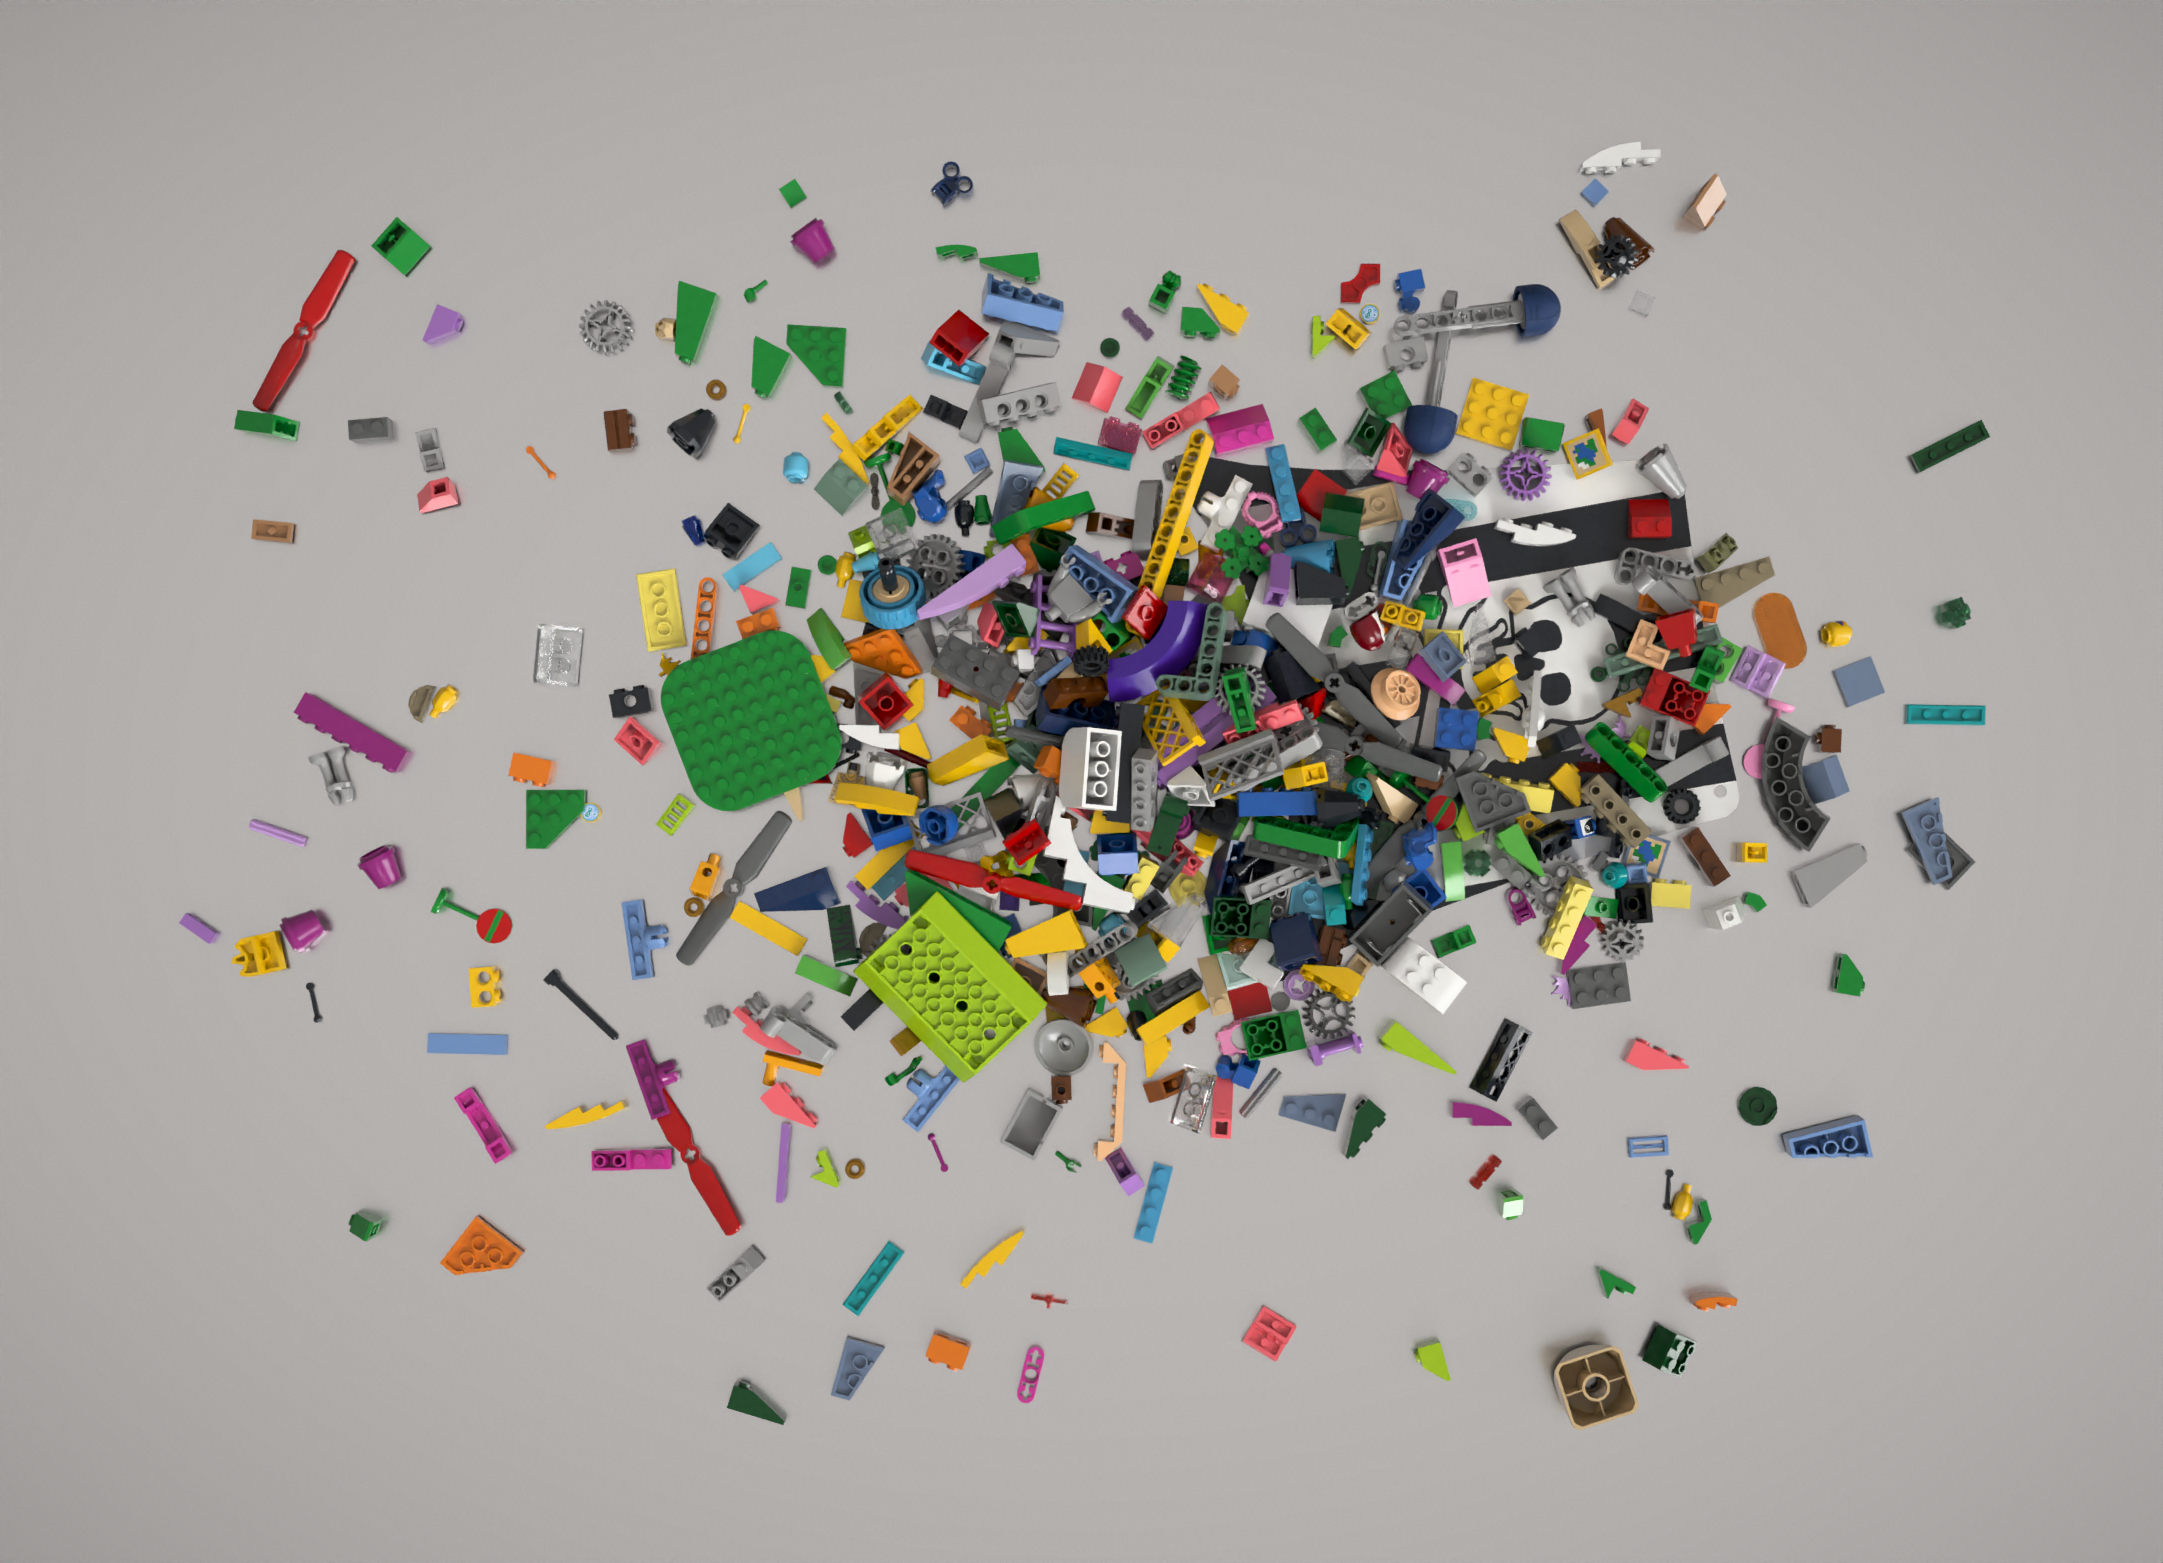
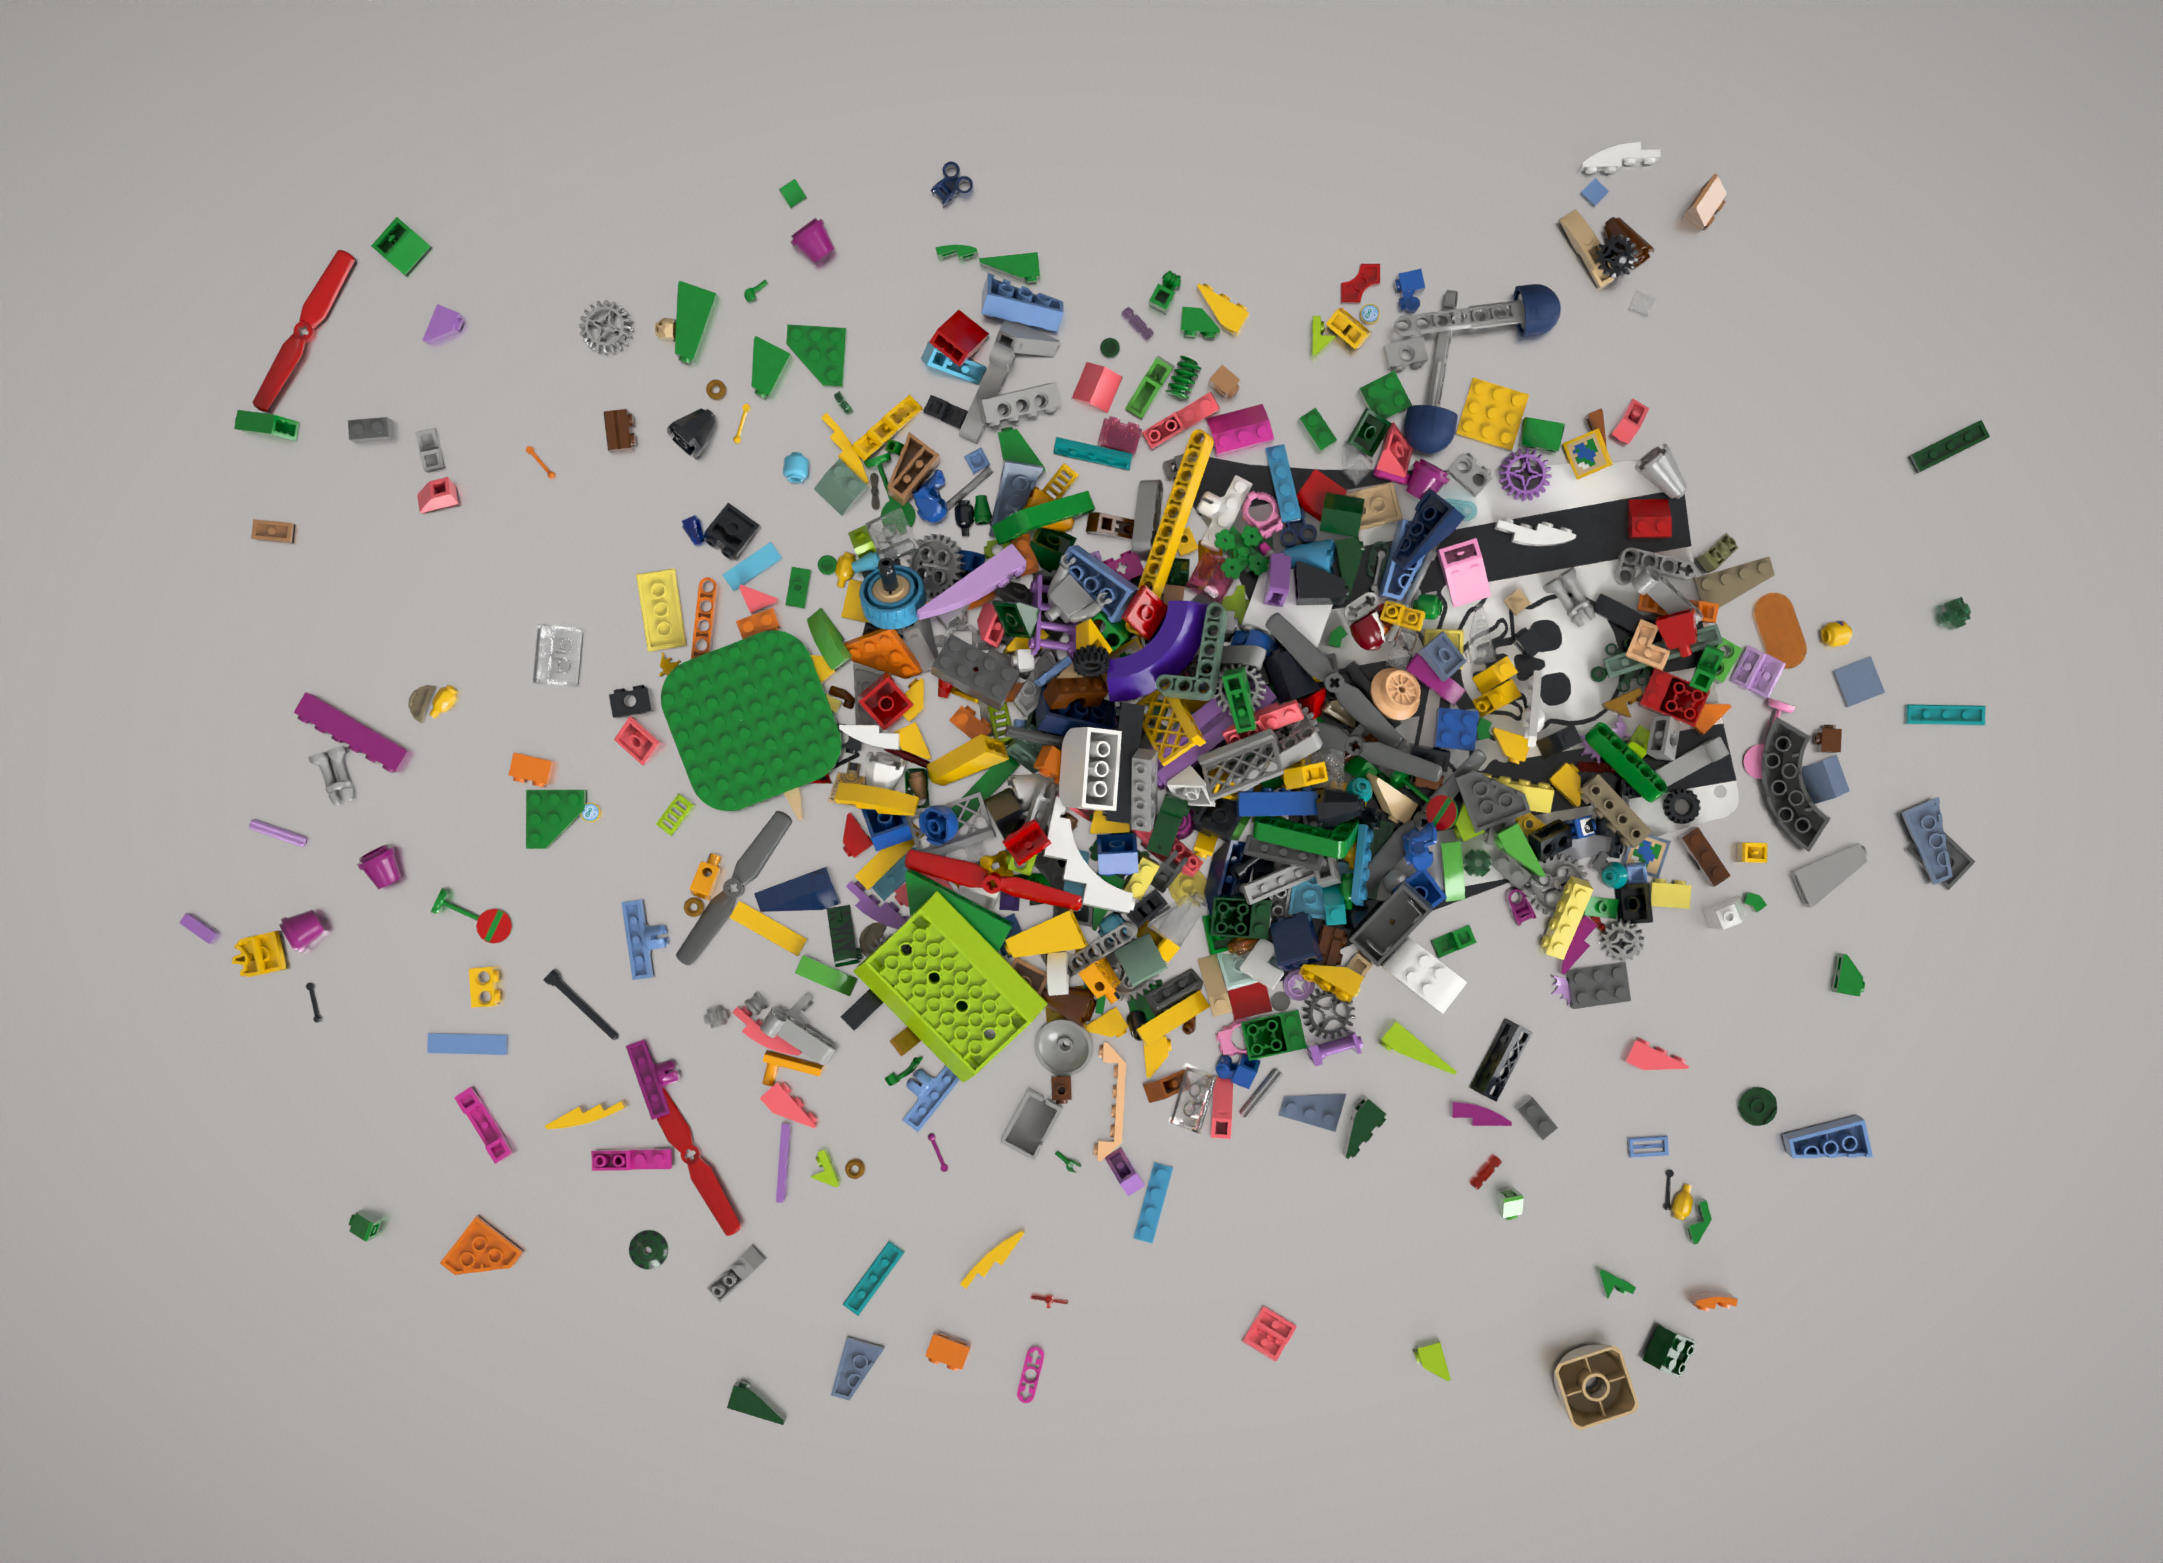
(655, 1242): none -> dark green dish

